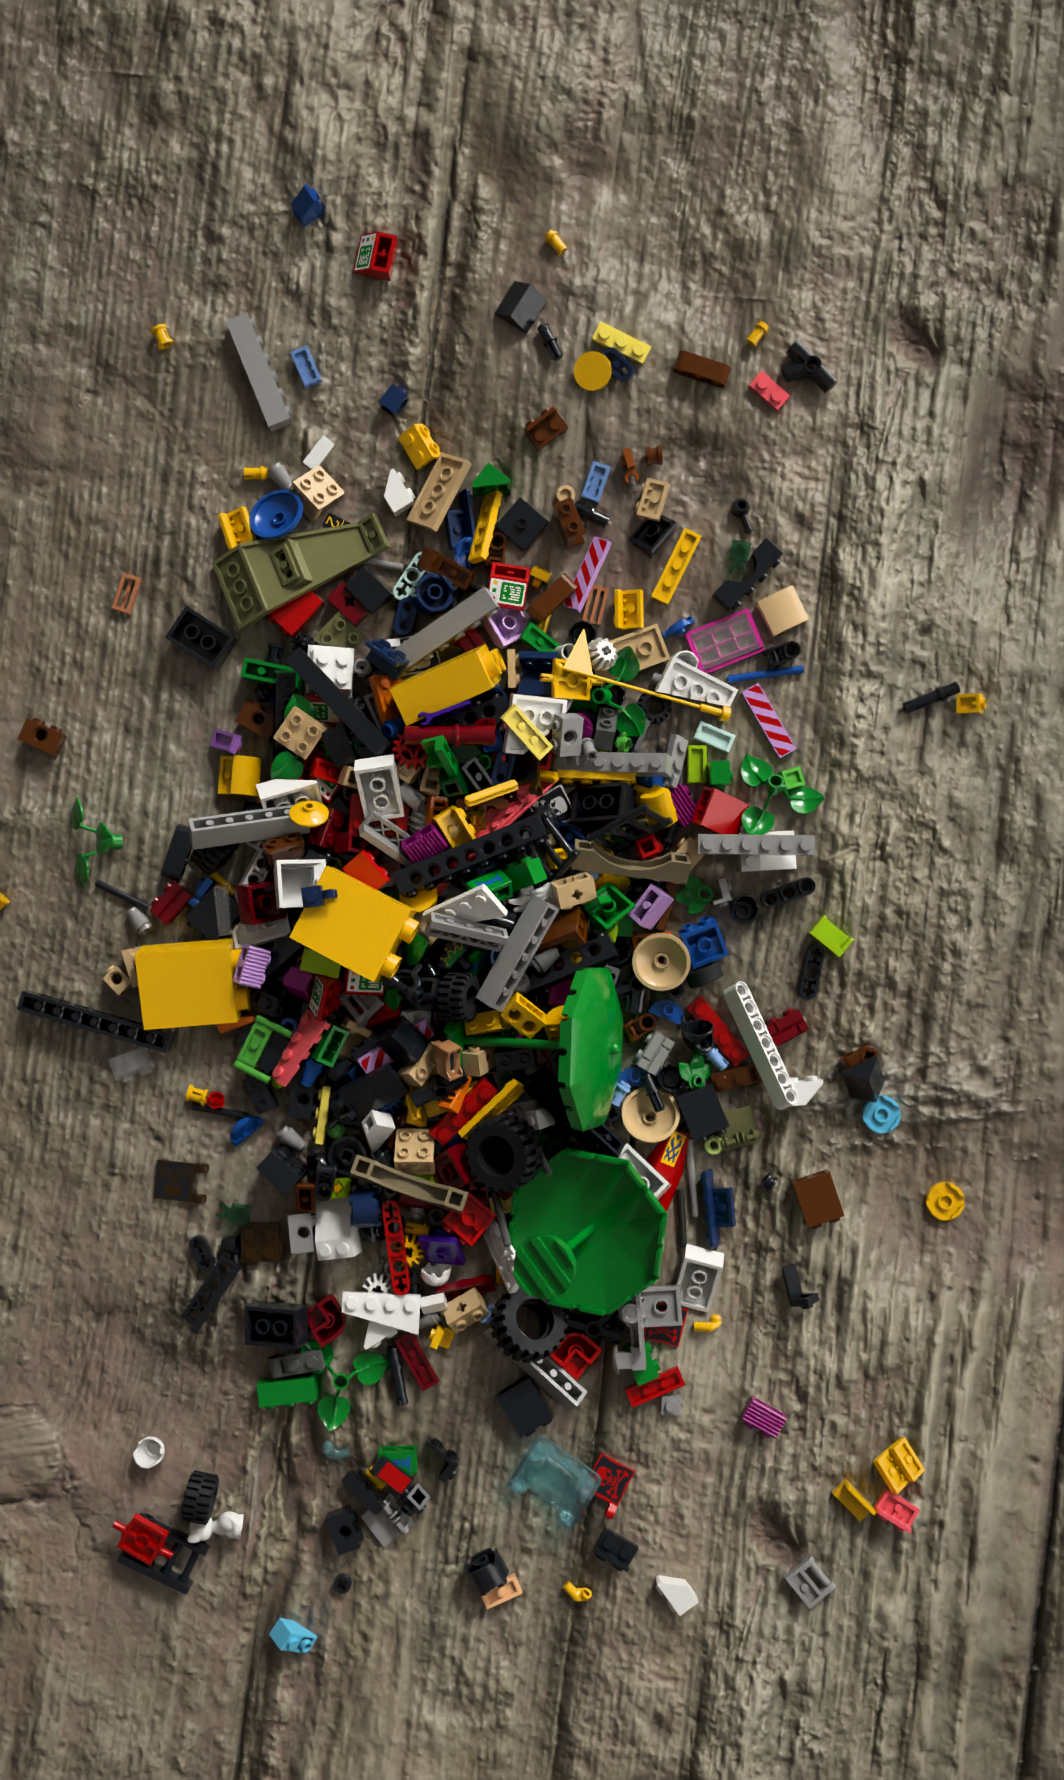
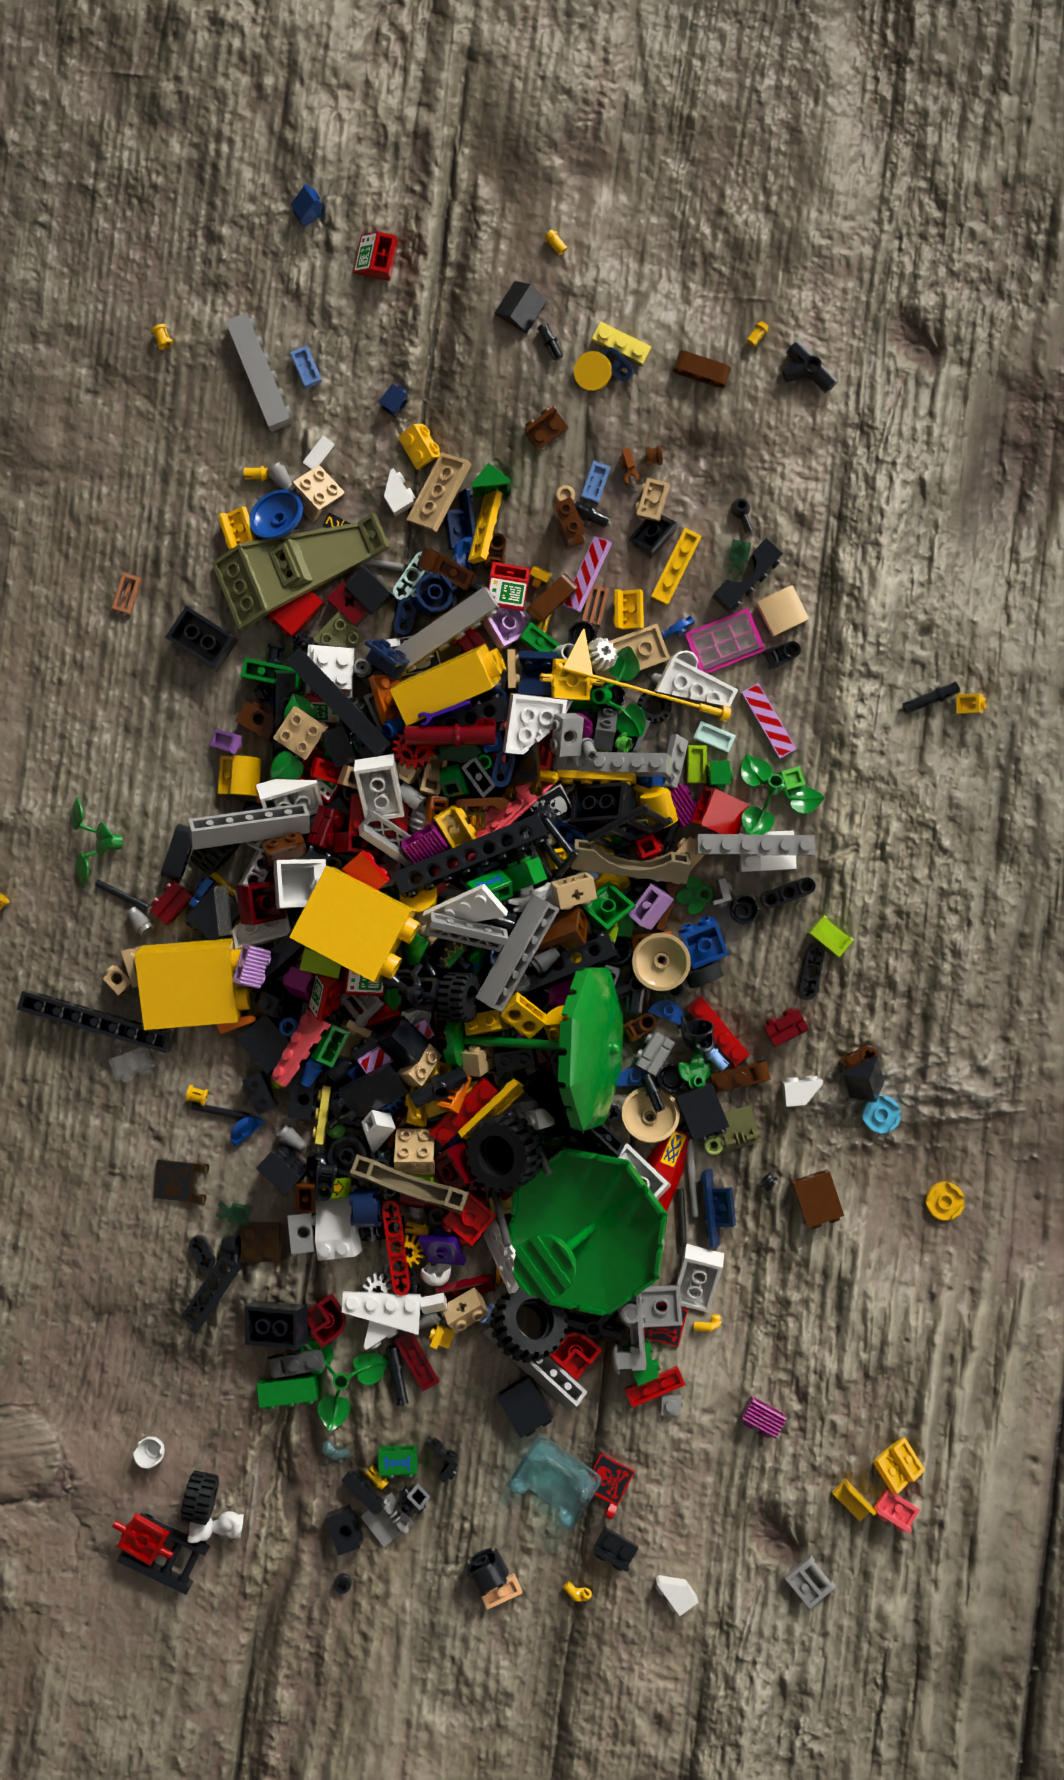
(51, 744): reddish brown brick -> none
(215, 1100): red plate -> none
(255, 1045): bright green plate -> none
(292, 1636): medium azure slope -> none
(309, 813): yellow dish -> none
(315, 896): dark blue plate -> none
(392, 1474): red tile -> none
(440, 755): green panel -> none
(447, 1059): medium nougat piece -> none
(491, 793): yellow axle -> none
(522, 524): black plate -> none
(526, 732): light yellow plate -> none
(599, 900): green tile -> none
(622, 1089): light blue pin -> none
(760, 1046): white beam -> none
(765, 674): blue bar -> none
(769, 391): coral plate -> none
(794, 1291): black bracket -> none

